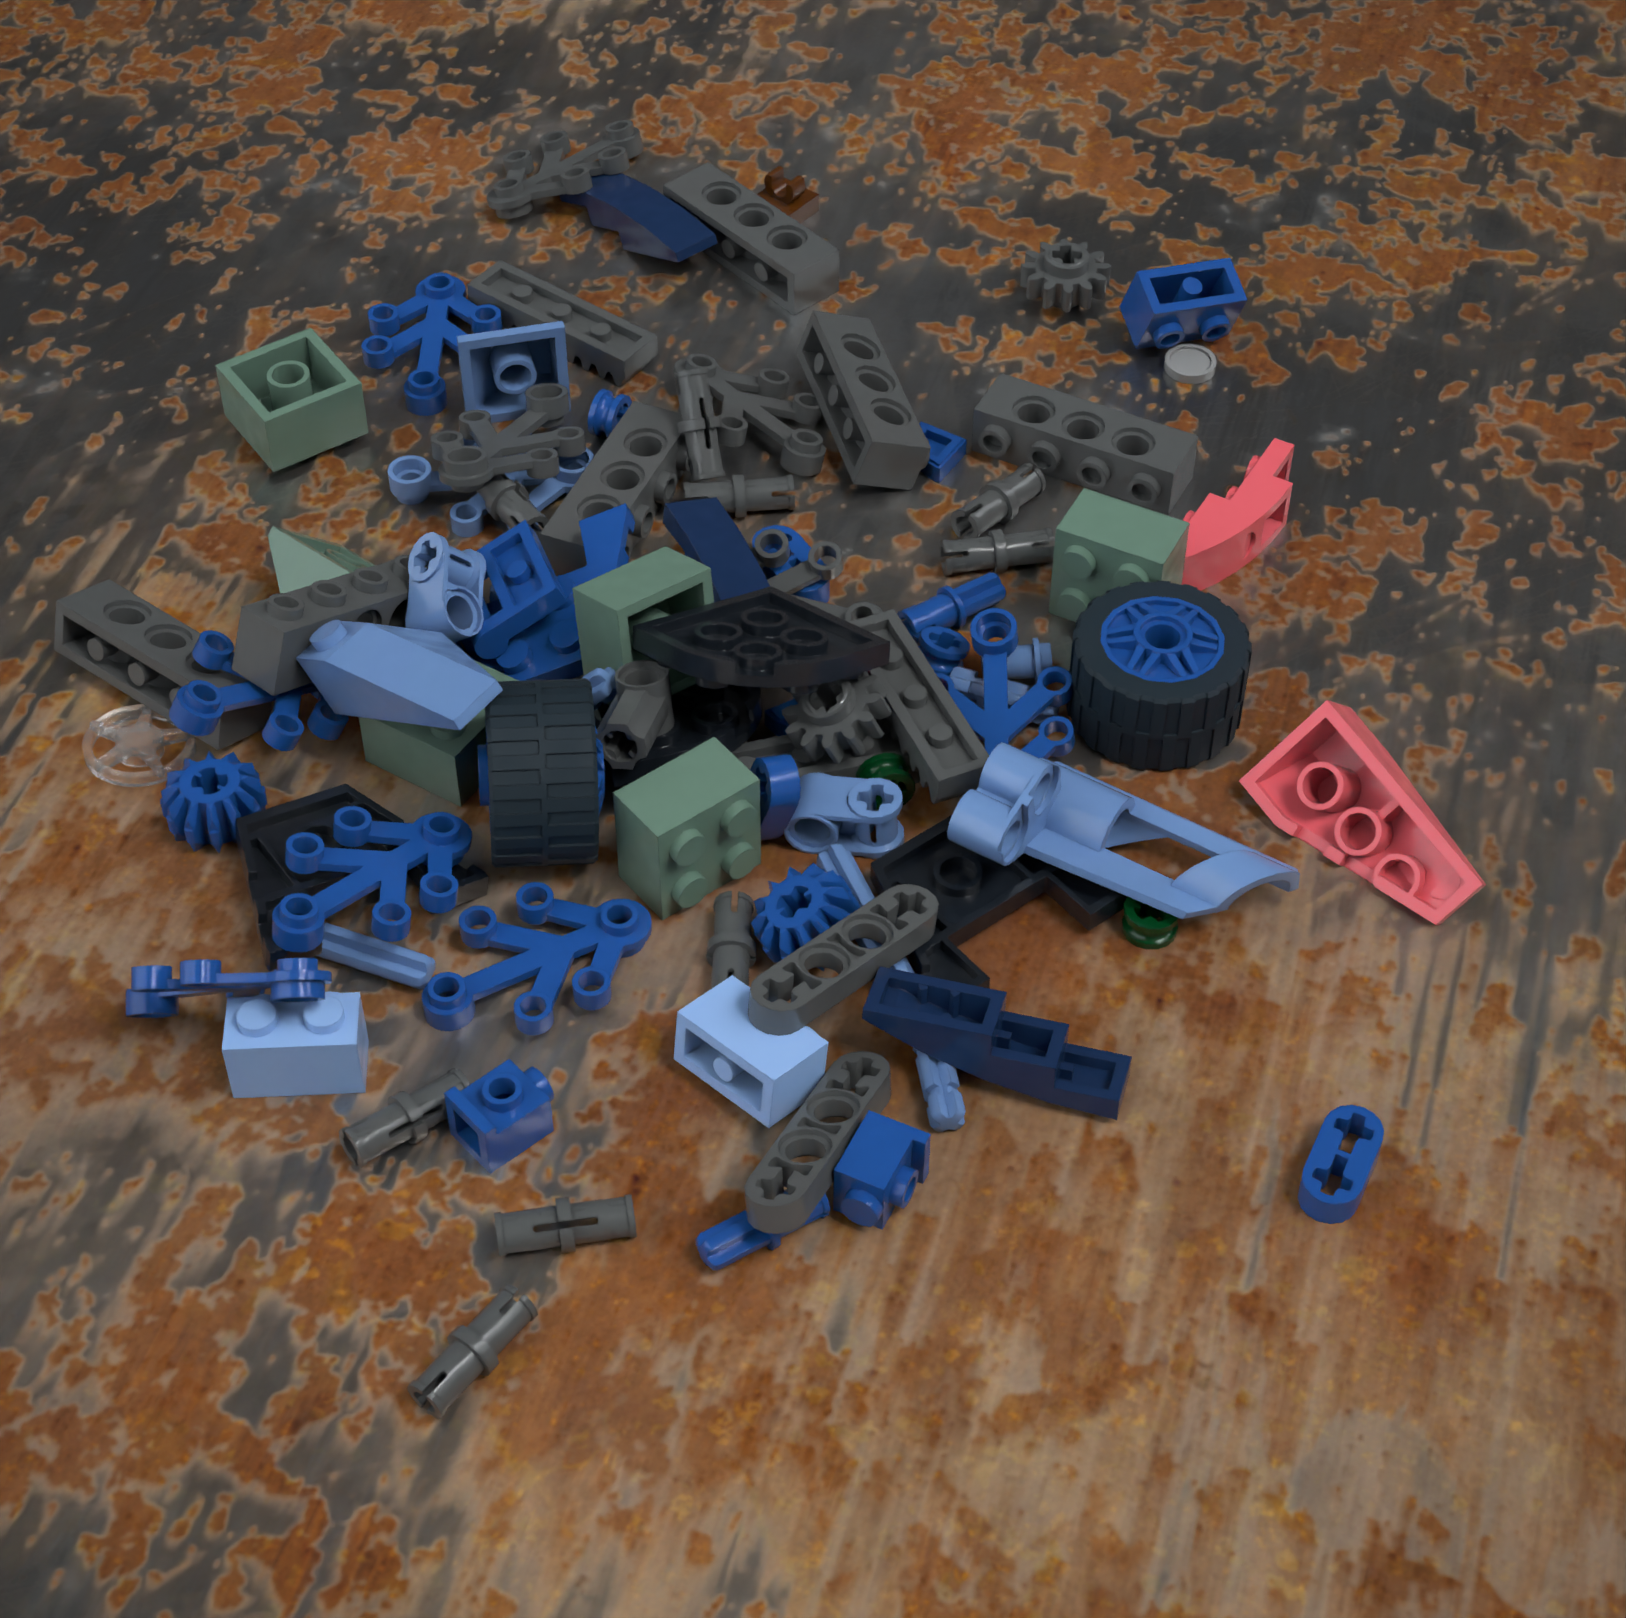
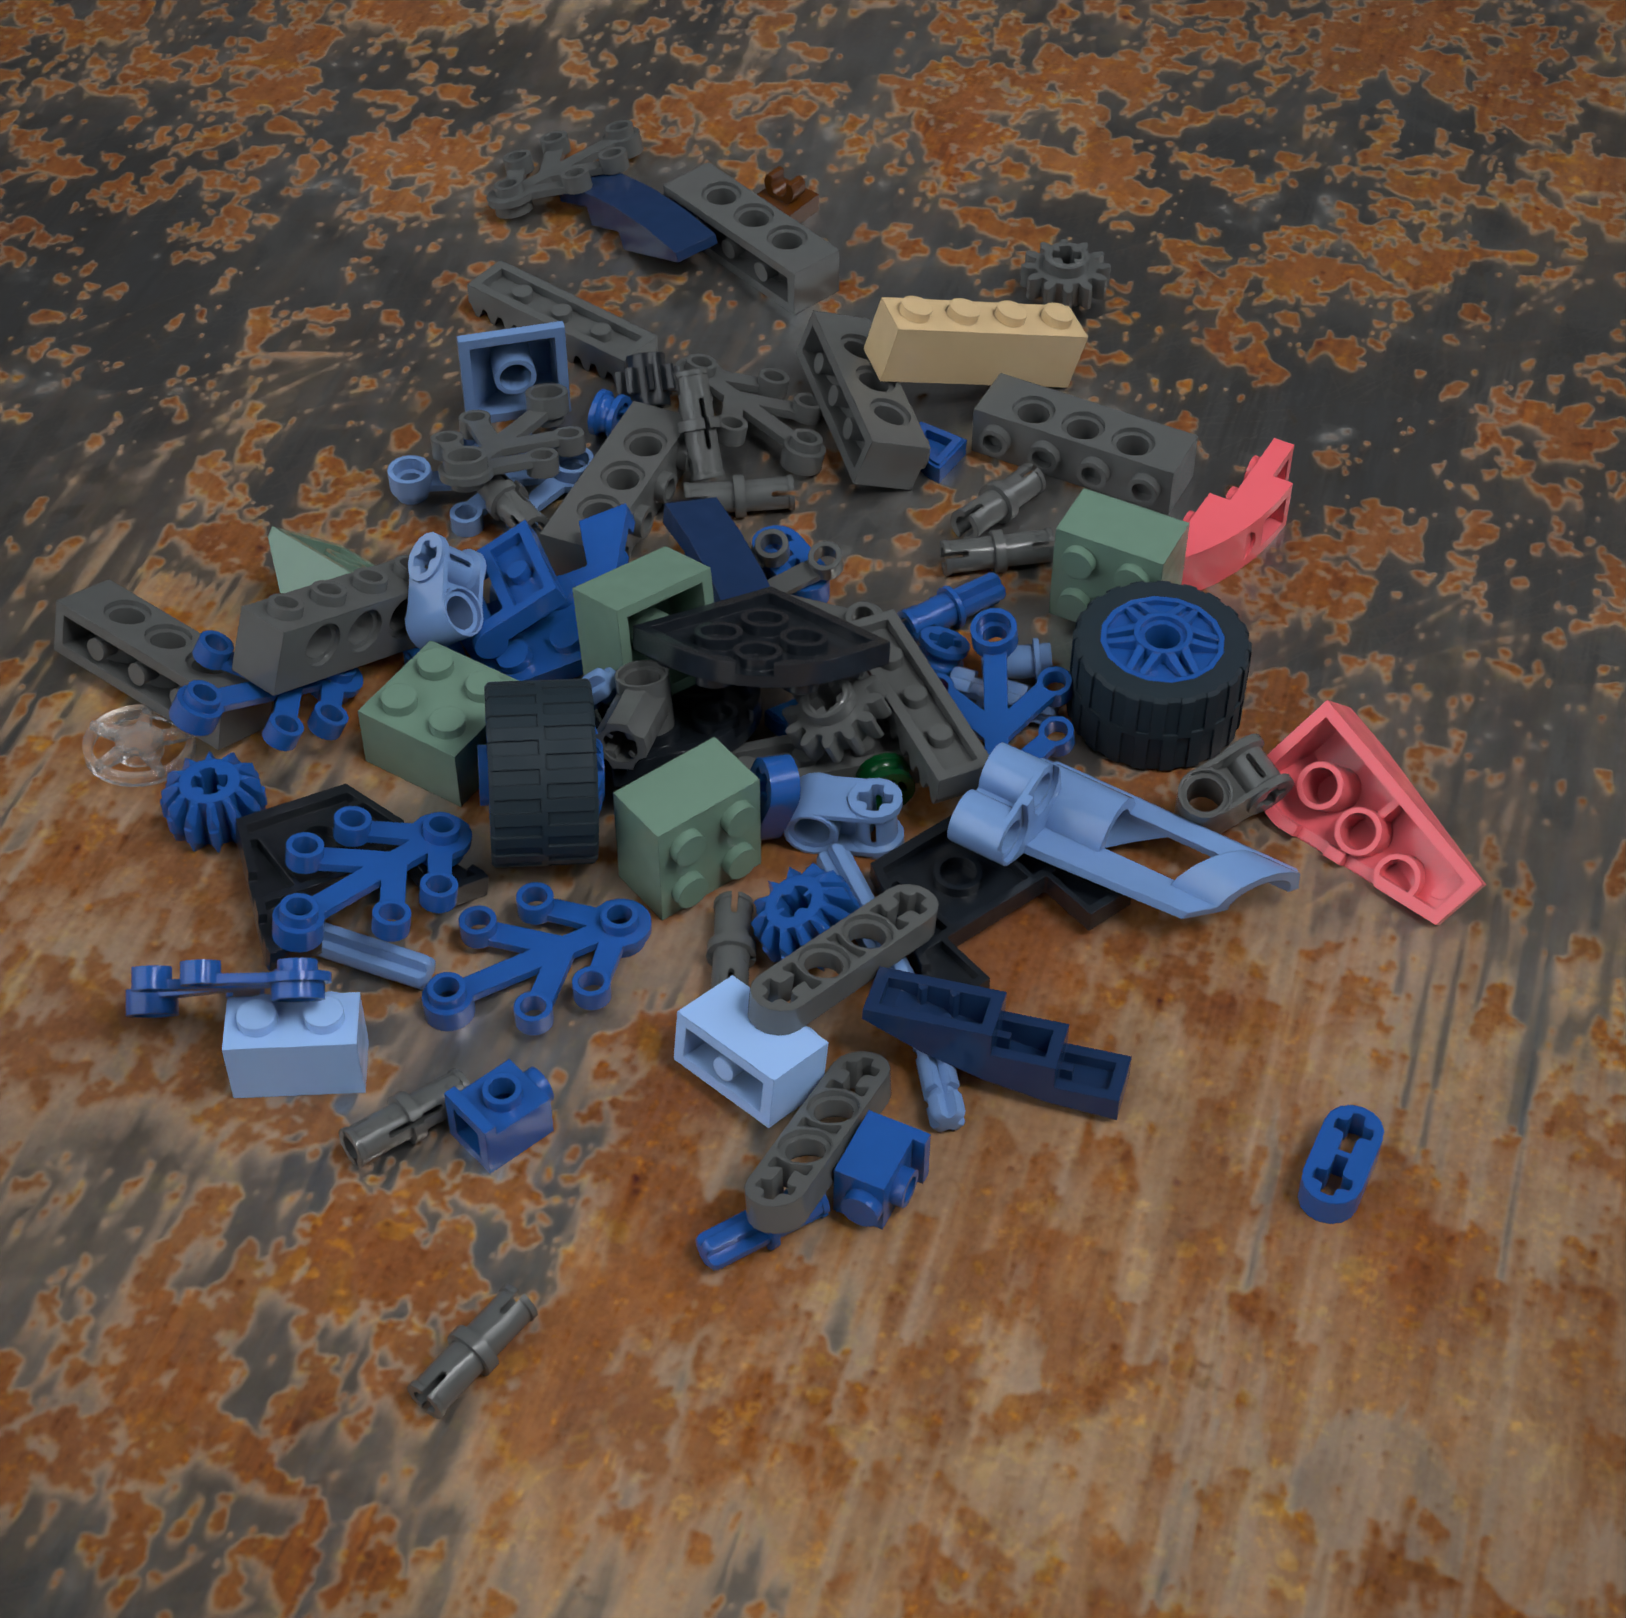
(292, 399): sand green brick -> none
(396, 674): medium blue wedge -> none
(439, 298): blue plant -> none
(613, 1215): dark grey pin -> none
(647, 379): none -> black gear
(973, 341): none -> tan brick
(1148, 932): dark green bush -> none
(1183, 303): blue brick -> none
(1190, 363): light grey piece -> none
(1238, 781): none -> dark grey piece

